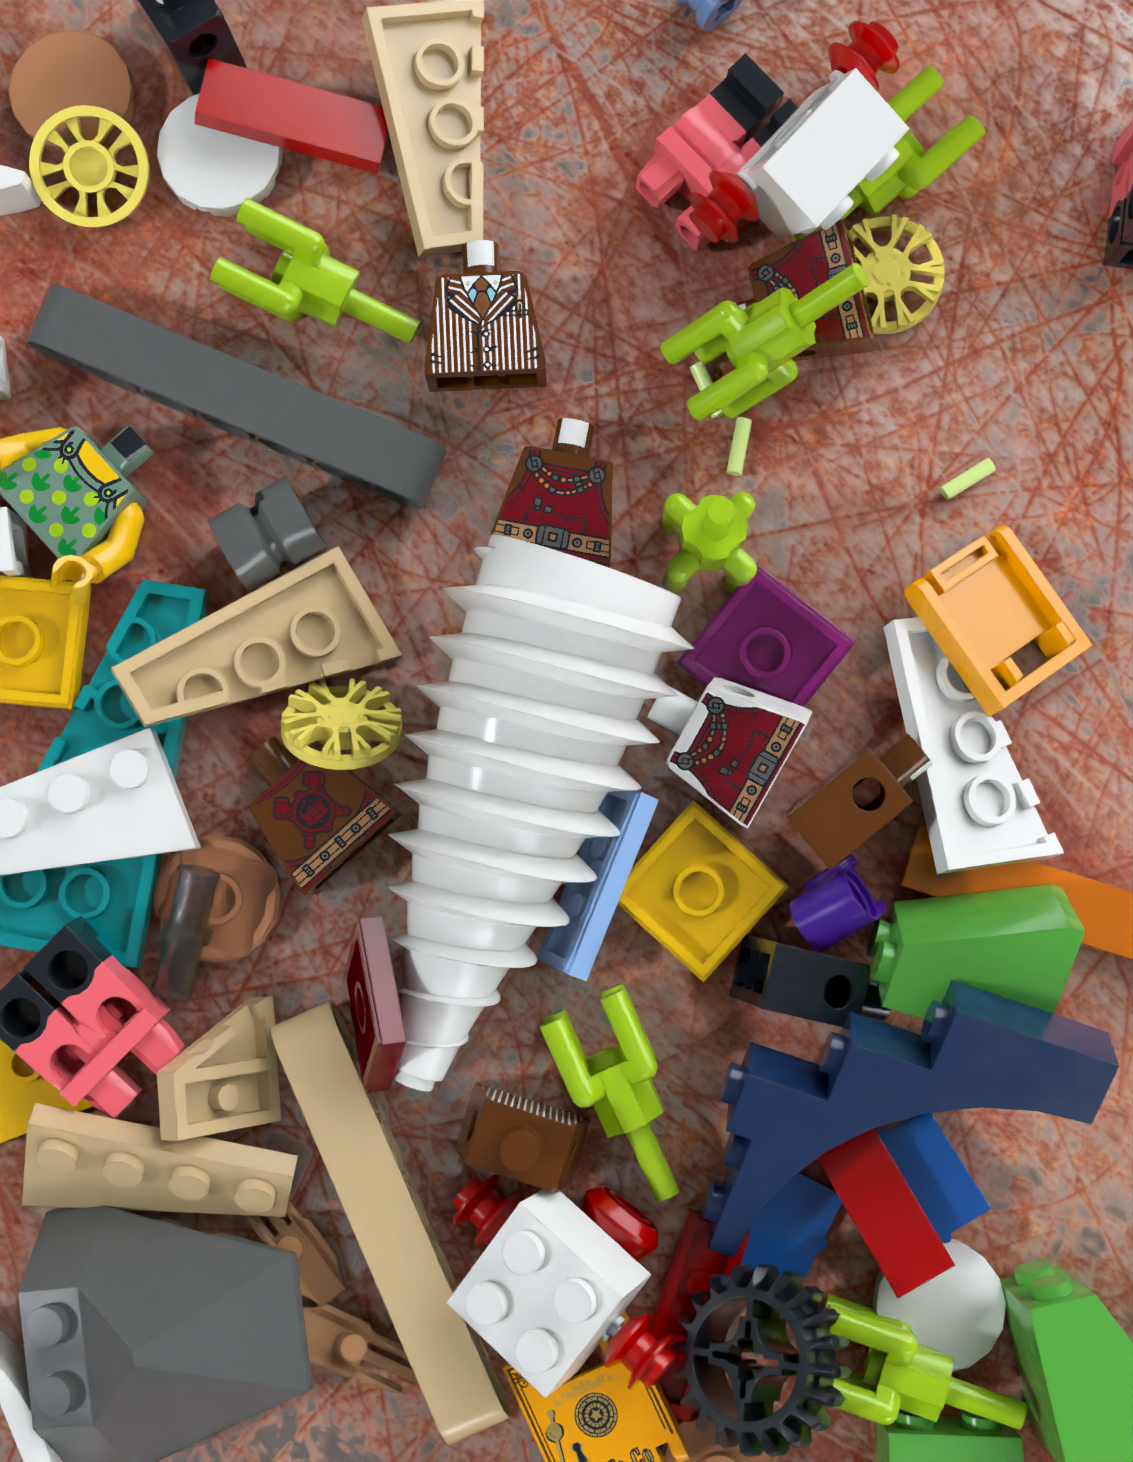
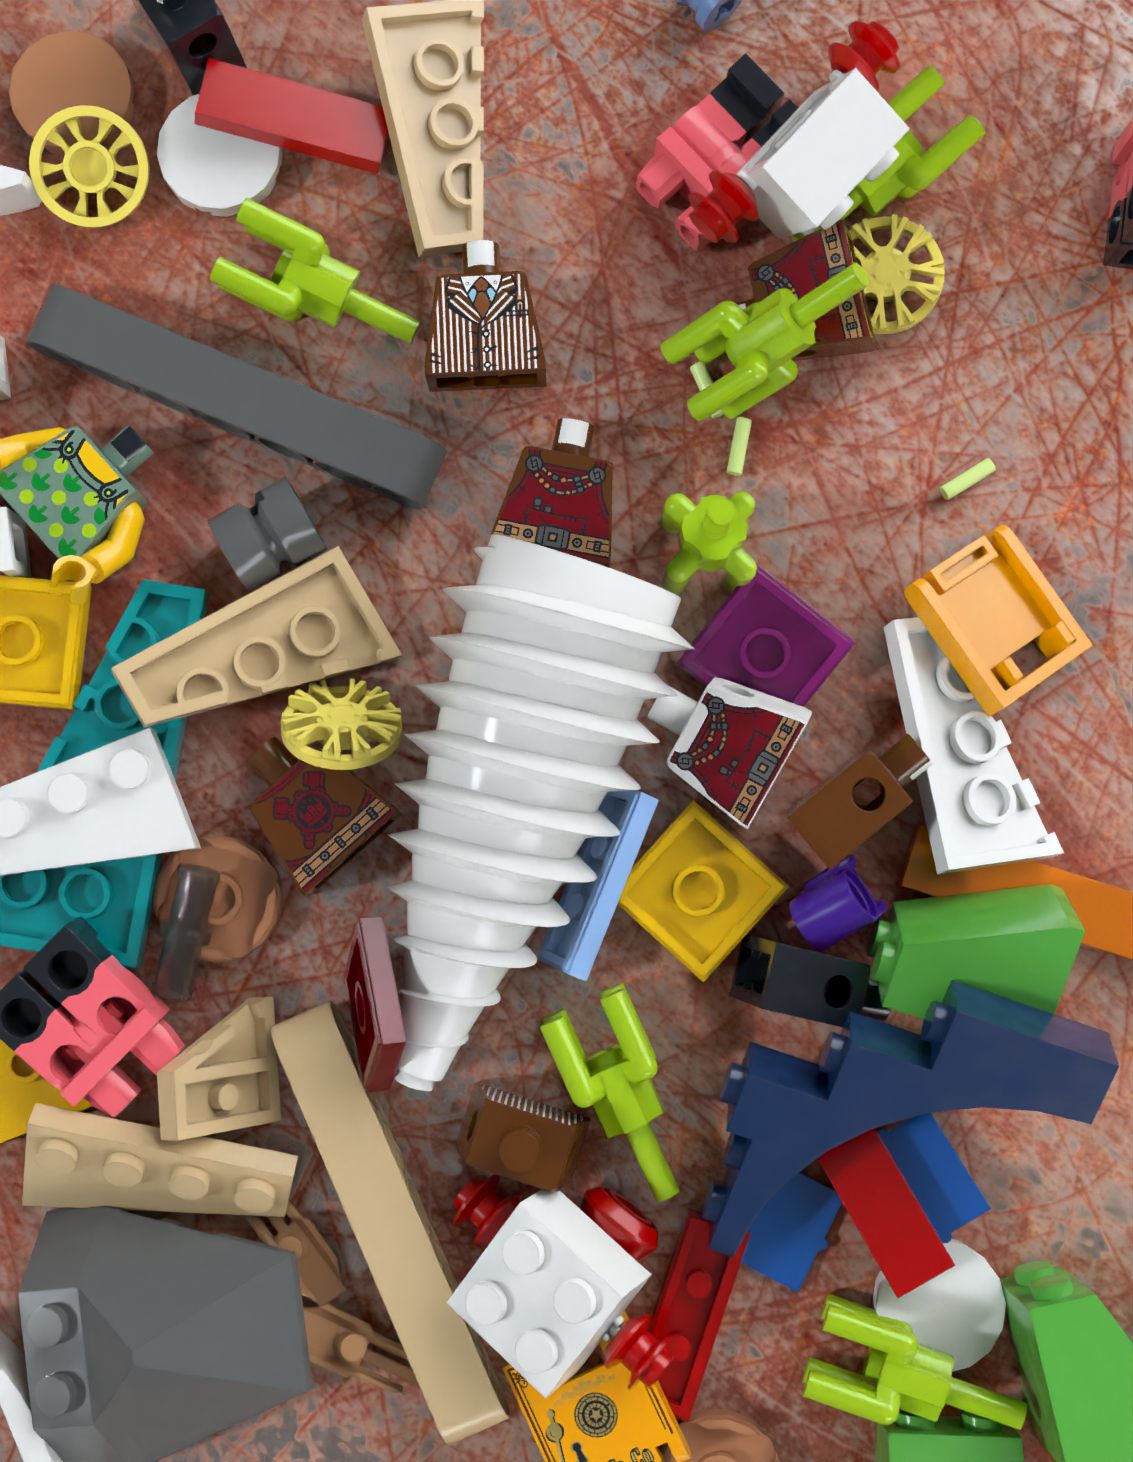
(746, 1413): black gear -> none

